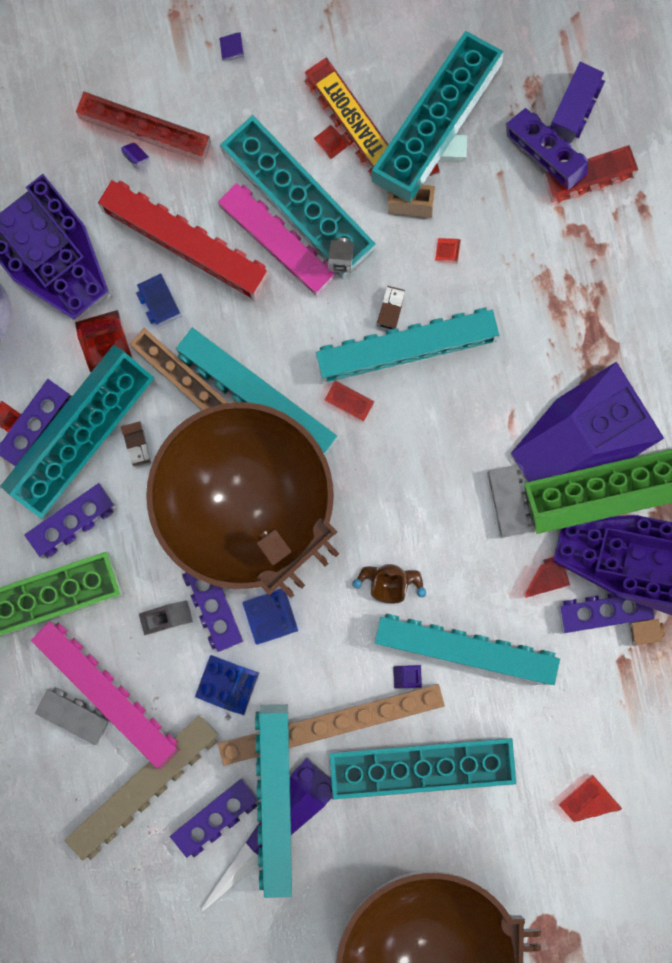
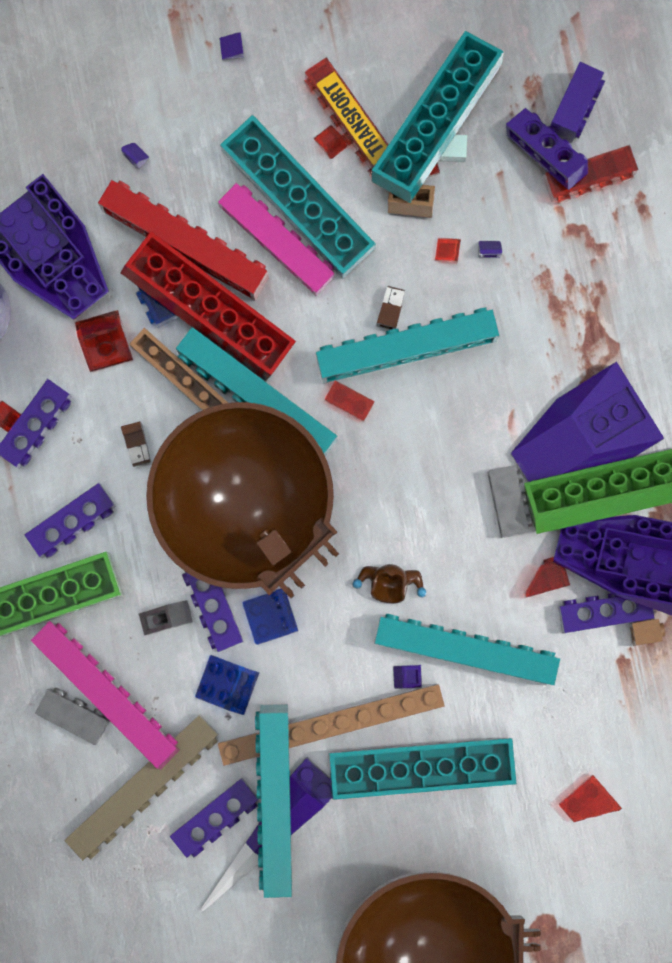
(77, 431): teal brick -> none
(143, 126): clear red brick -> none
(207, 306): none -> red brick
(340, 255): flat silver slope -> none
(489, 249): none -> dark purple slope

